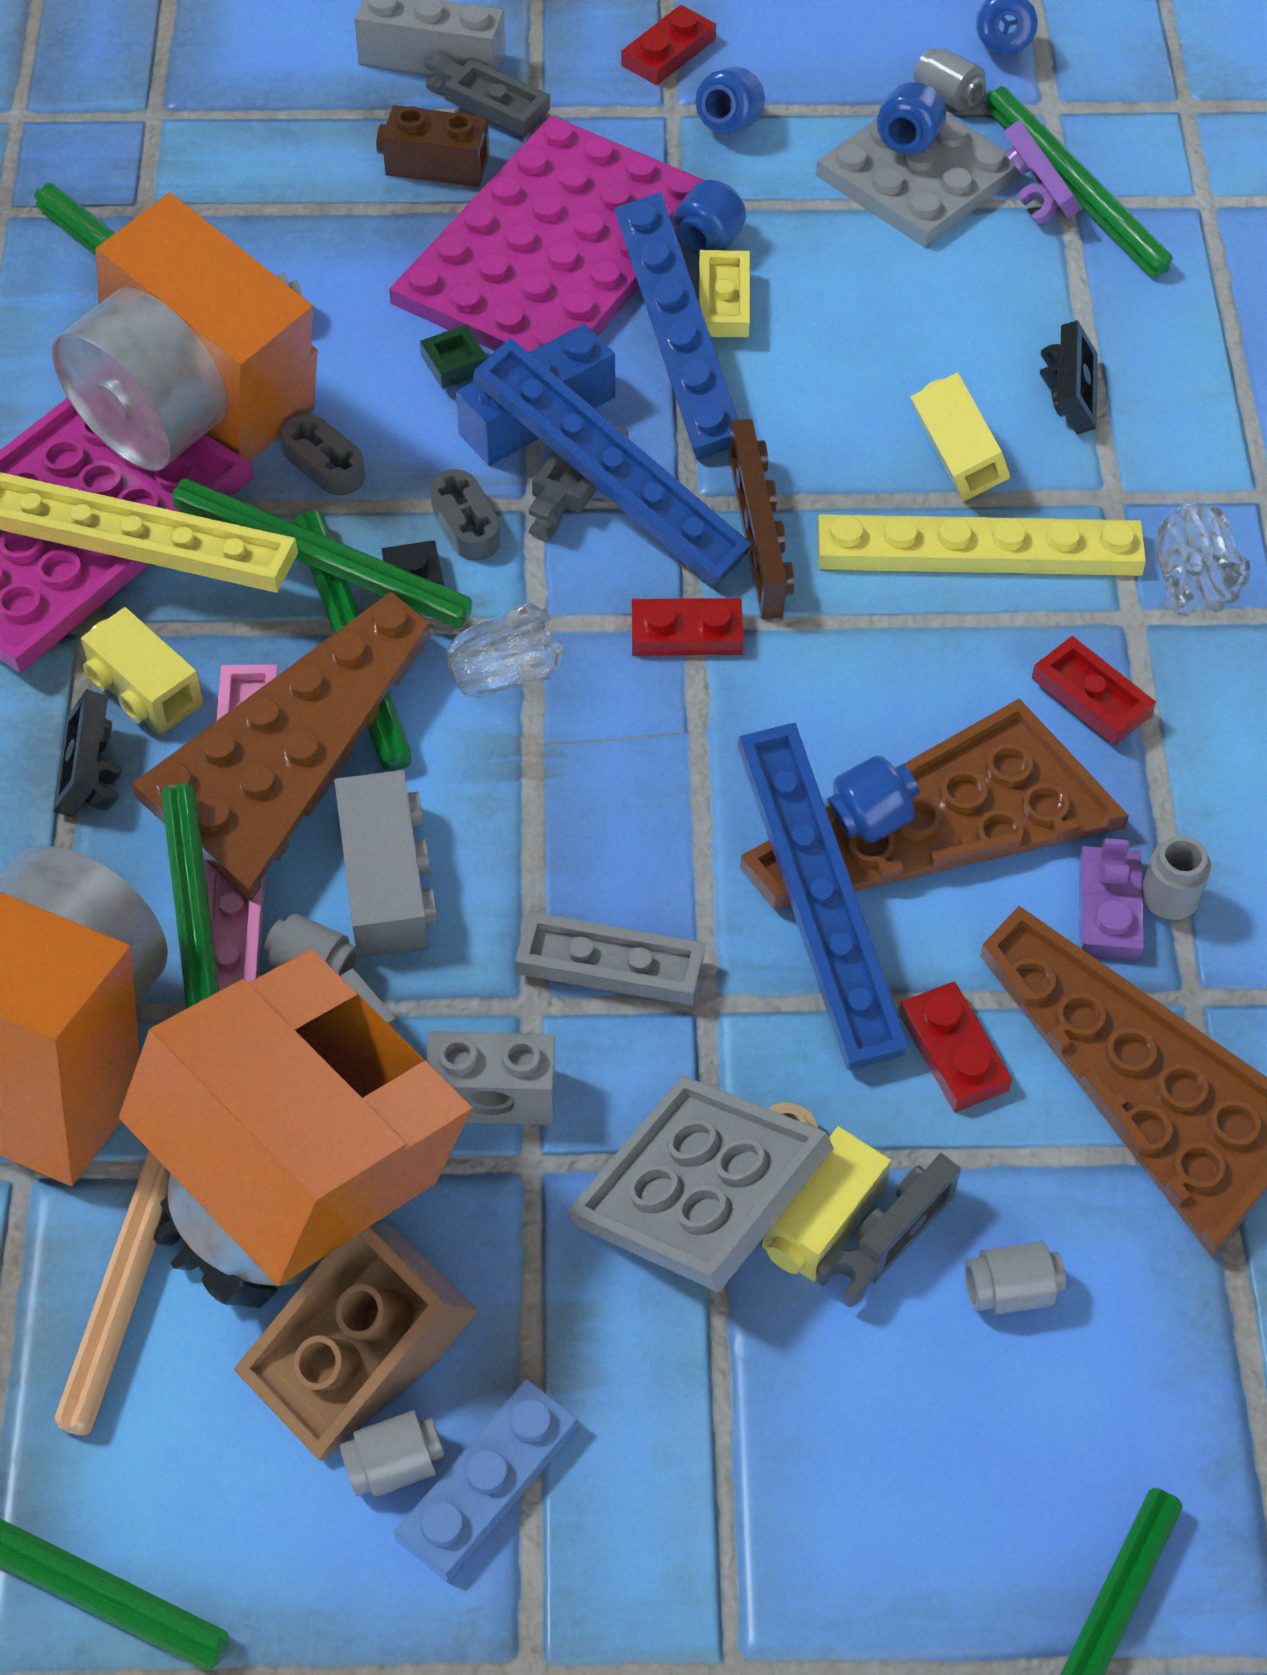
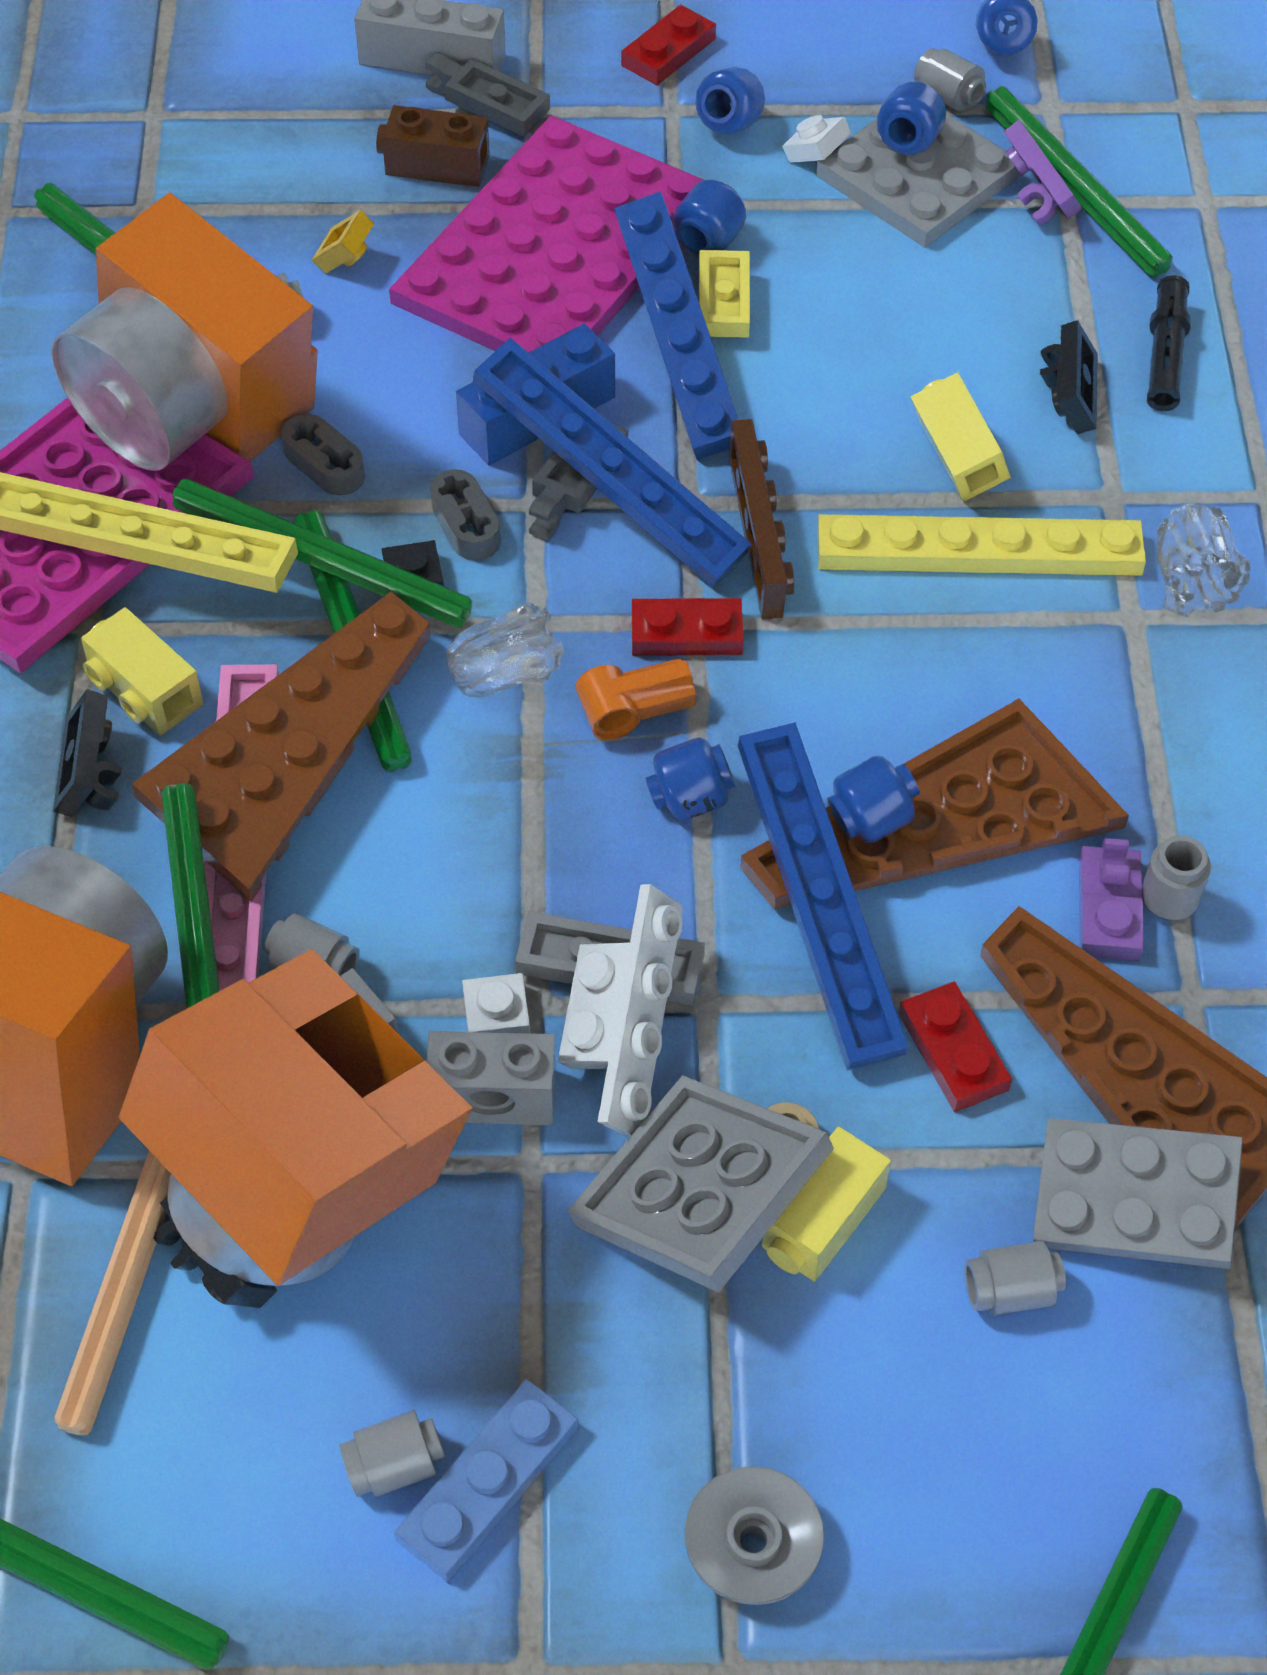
(344, 242): none -> yellow plate
(354, 1338): medium nougat slope -> none
(384, 863): light grey brick -> none
(452, 355): dark green plate -> none
(496, 1004): none -> white plate
(619, 700): none -> orange piece
(620, 1009): none -> white bracket
(690, 779): none -> blue head
(760, 1504): none -> light grey dish
(816, 138): none -> white plate
(891, 1232): dark grey plate -> none
(1093, 690): red plate -> none
(1139, 1192): none -> light grey plate
(1171, 302): none -> black pin

